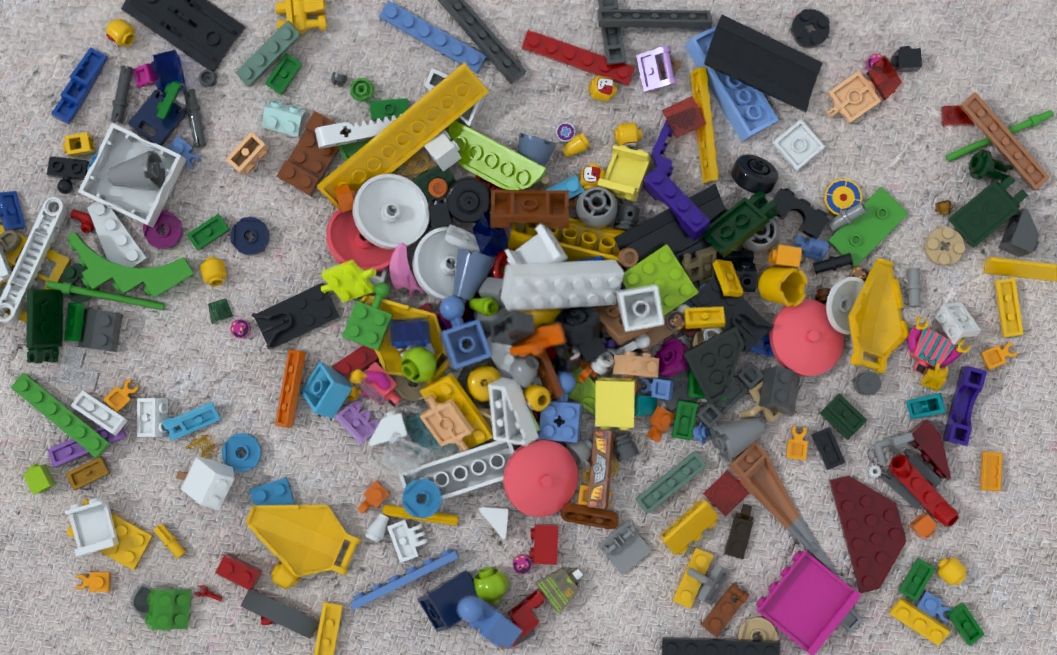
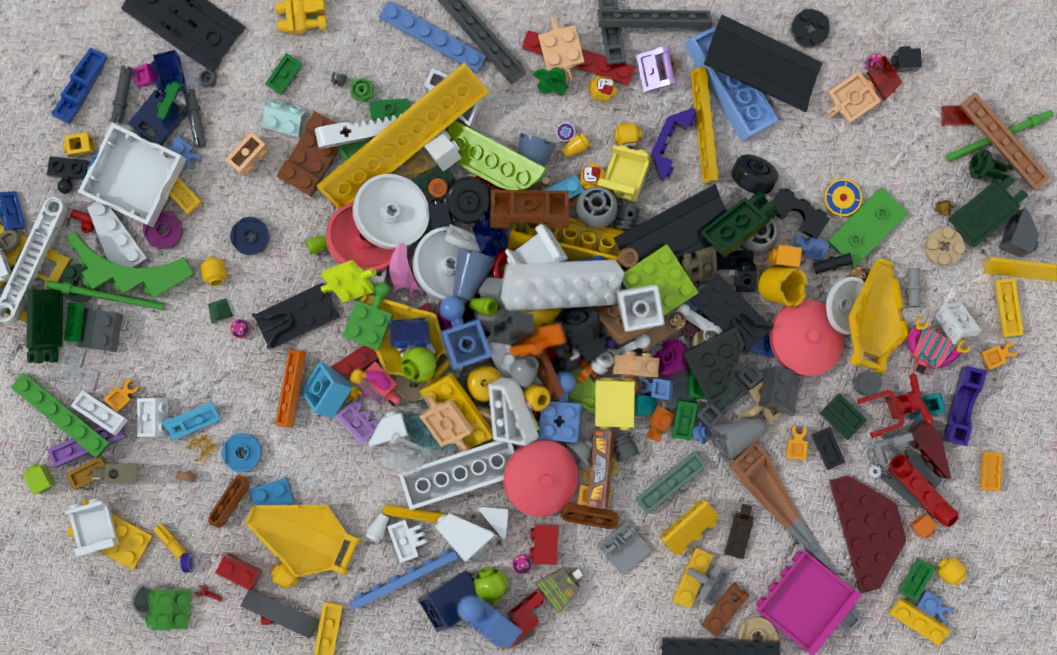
(96, 581): light orange plate -> none
(120, 33): yellow head -> none
(126, 473): none -> dark tan torso
(138, 172): light grey cone -> none
(184, 197): none -> yellow plate
(187, 562): none -> dark purple tile
(208, 232): green plate -> none
(208, 482): white slope -> none
(229, 501): none -> dark orange plate
(268, 53): sand green plate -> none
(316, 244): none -> lime cone
(345, 197): orange plate -> none
(375, 495): orange plate -> none
(420, 509): dark azure plate -> none
(465, 537): none -> white slope
(551, 81): none -> green plate
(561, 48): none -> light nougat plate
(684, 117): clear red piece -> none
(687, 213): dark purple arch -> none
(704, 317): yellow plate -> none
(726, 493): clear red piece -> none
(728, 278): yellow plate -> none
(798, 145): white tile -> none
(822, 295): reddish brown plate -> none
(847, 216): light grey pin -> none
(901, 405): none -> red piece
(934, 378): yellow plate -> none
(965, 624): green plate -> none

